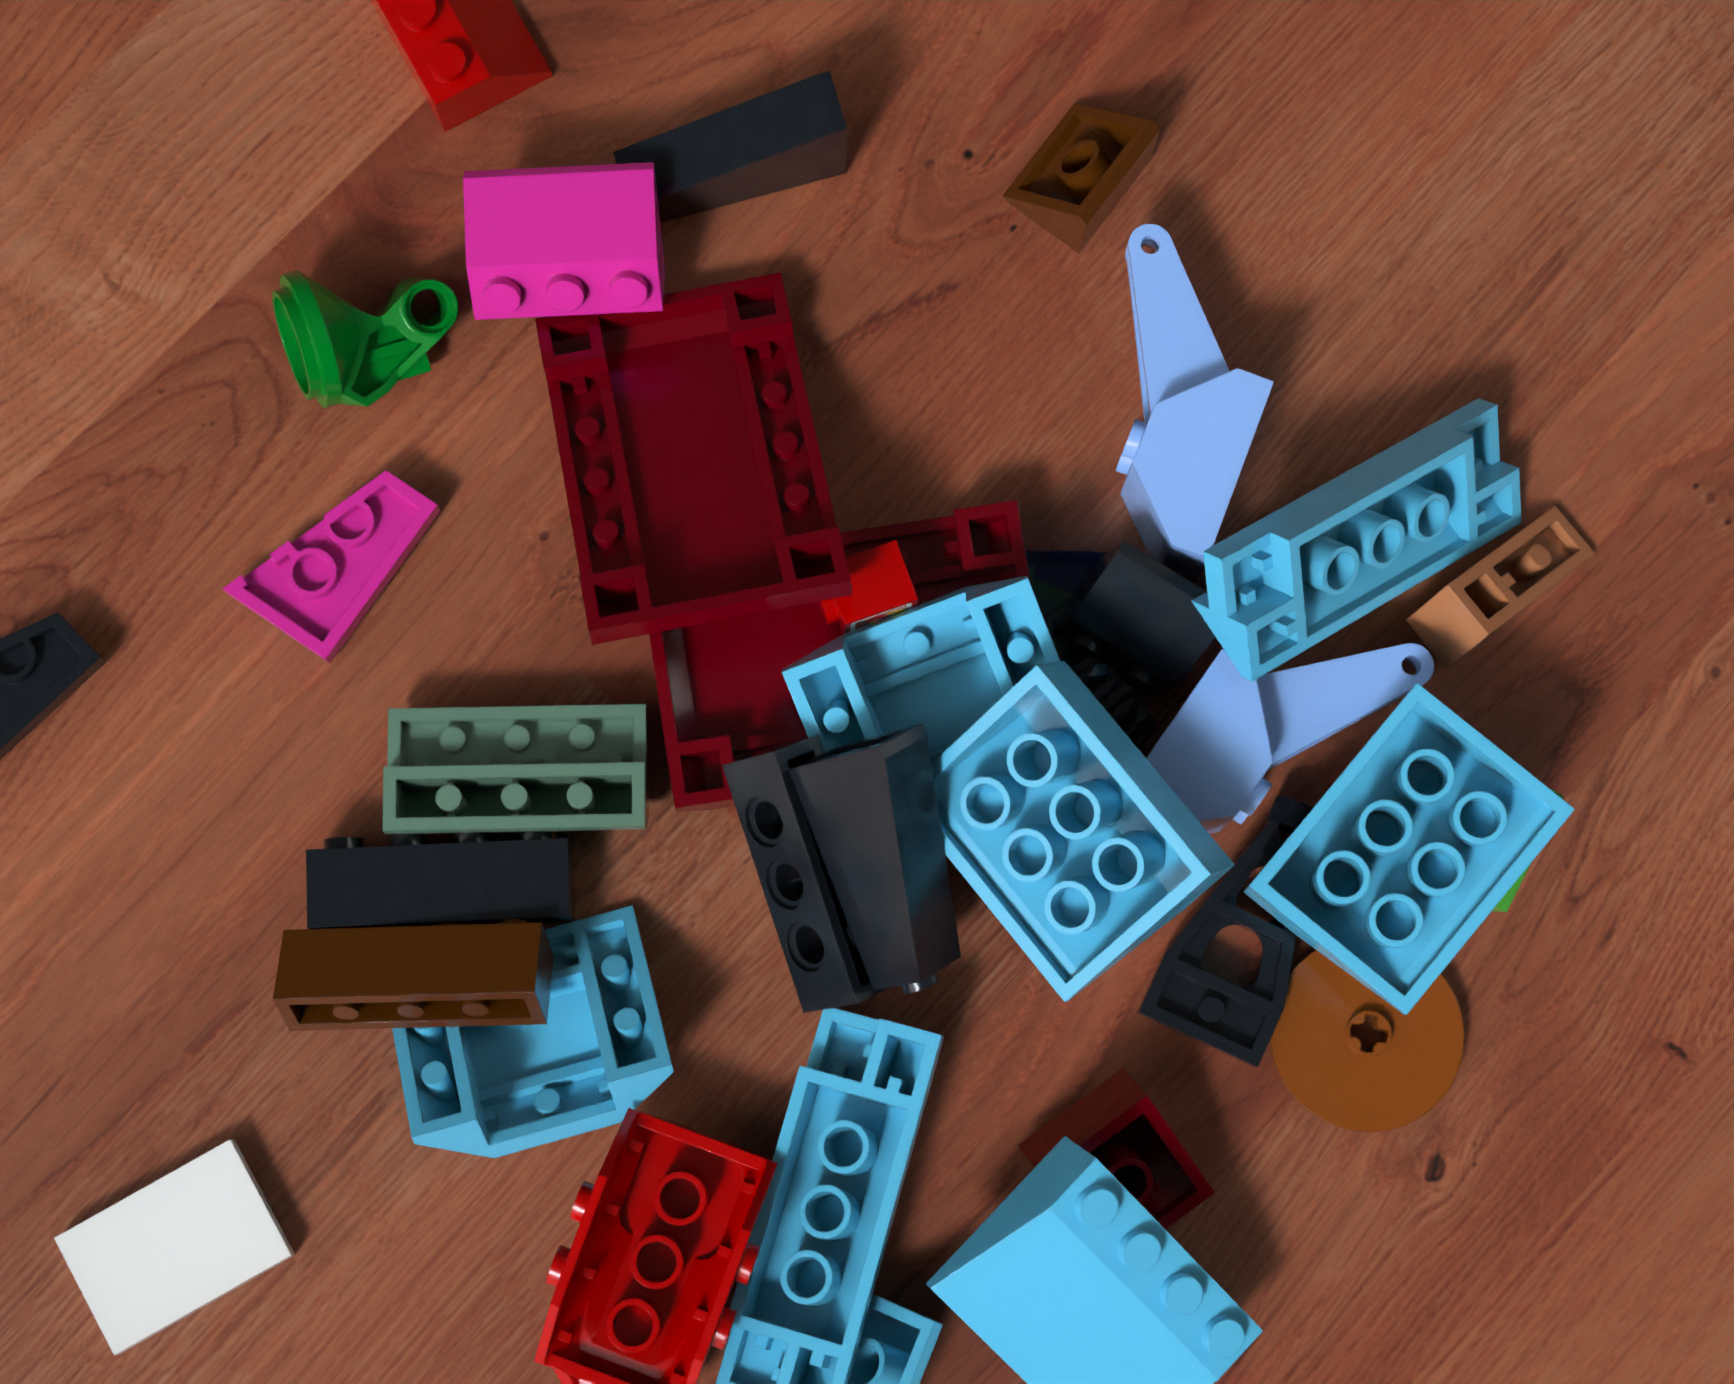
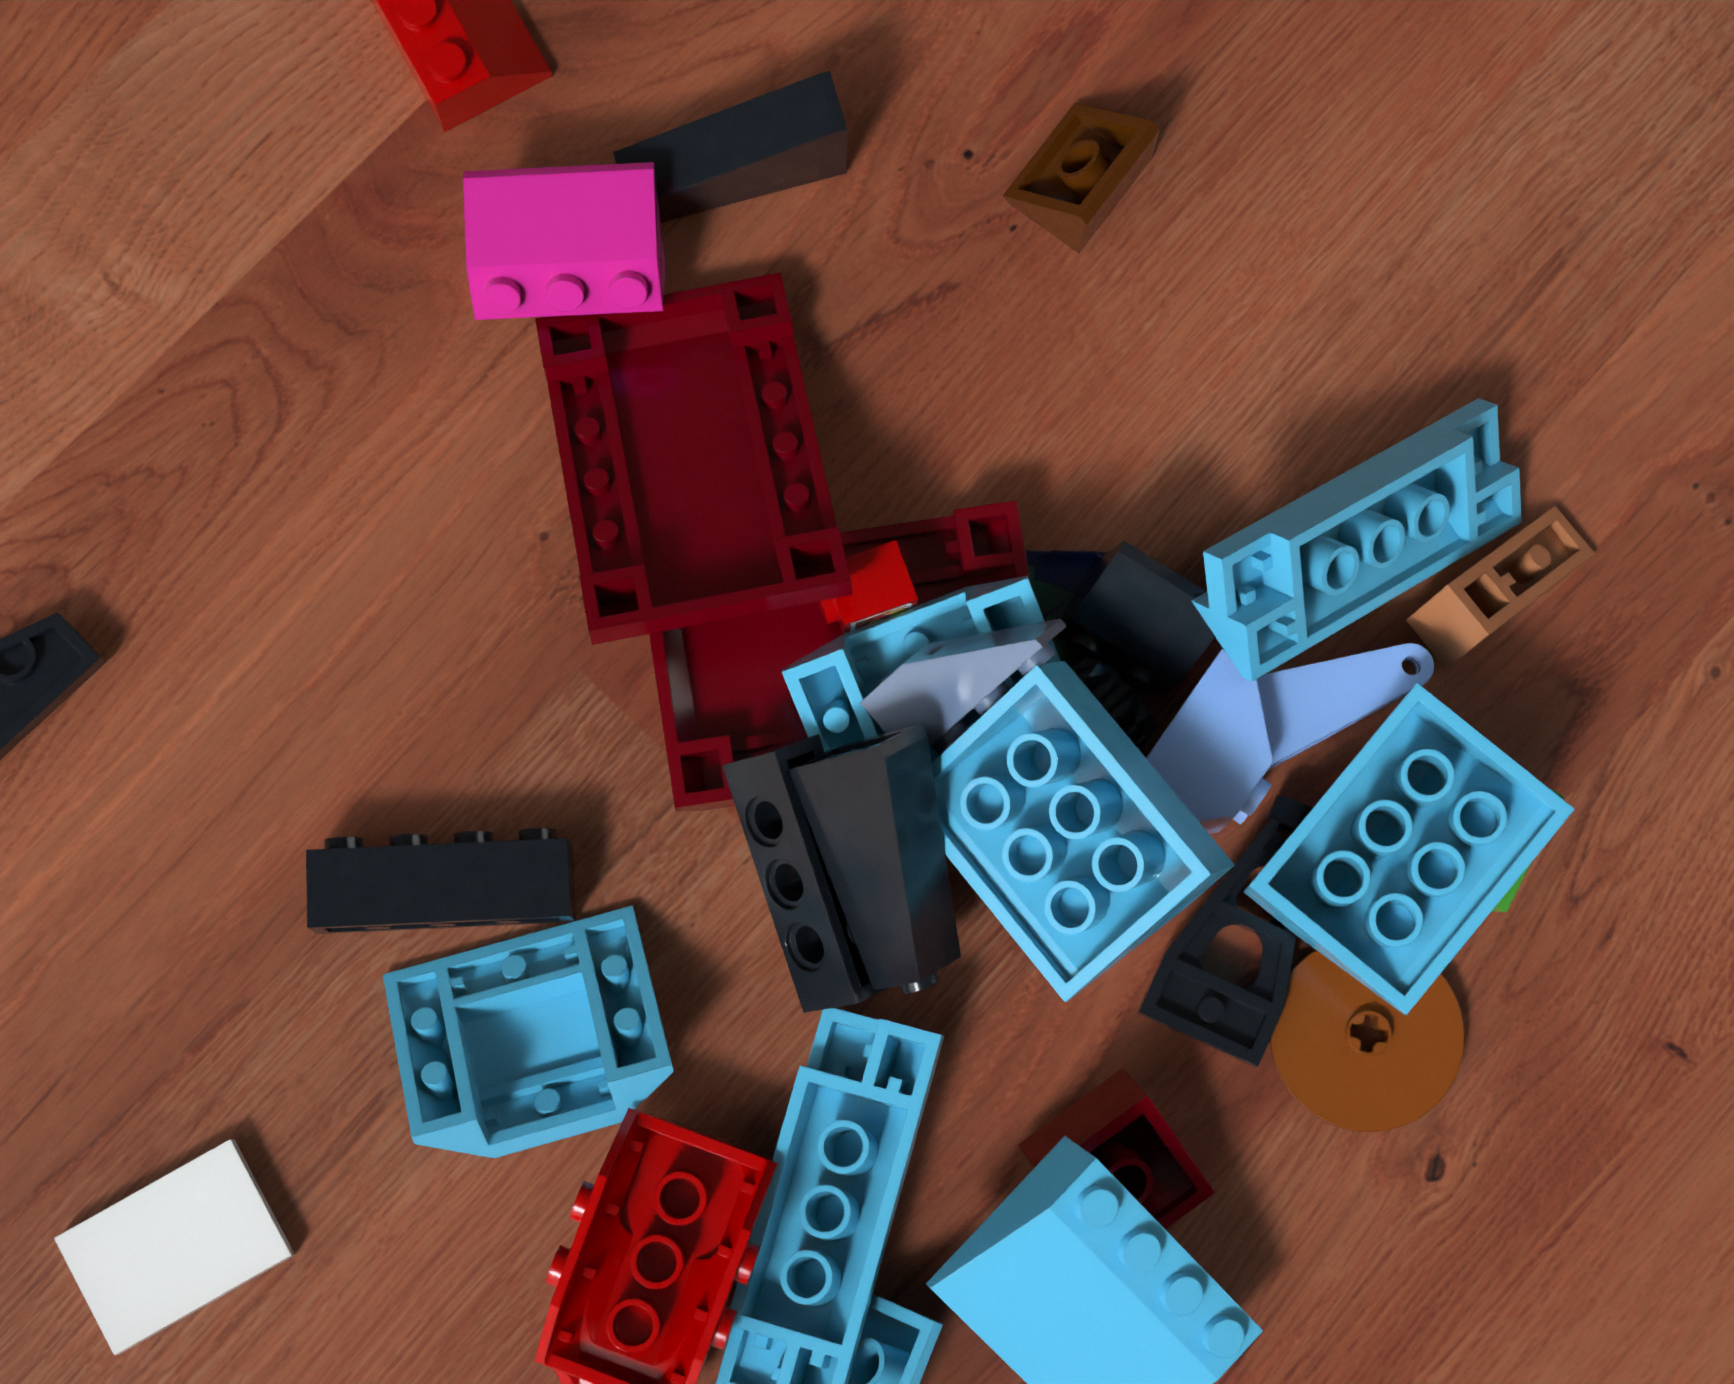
(339, 567): dark pink wing -> none
(352, 354): green piece -> none
(414, 976): reddish brown brick -> none
(516, 769): sand green brick -> none
(955, 676): none -> sand blue slope
(1194, 412): light blue slope -> none

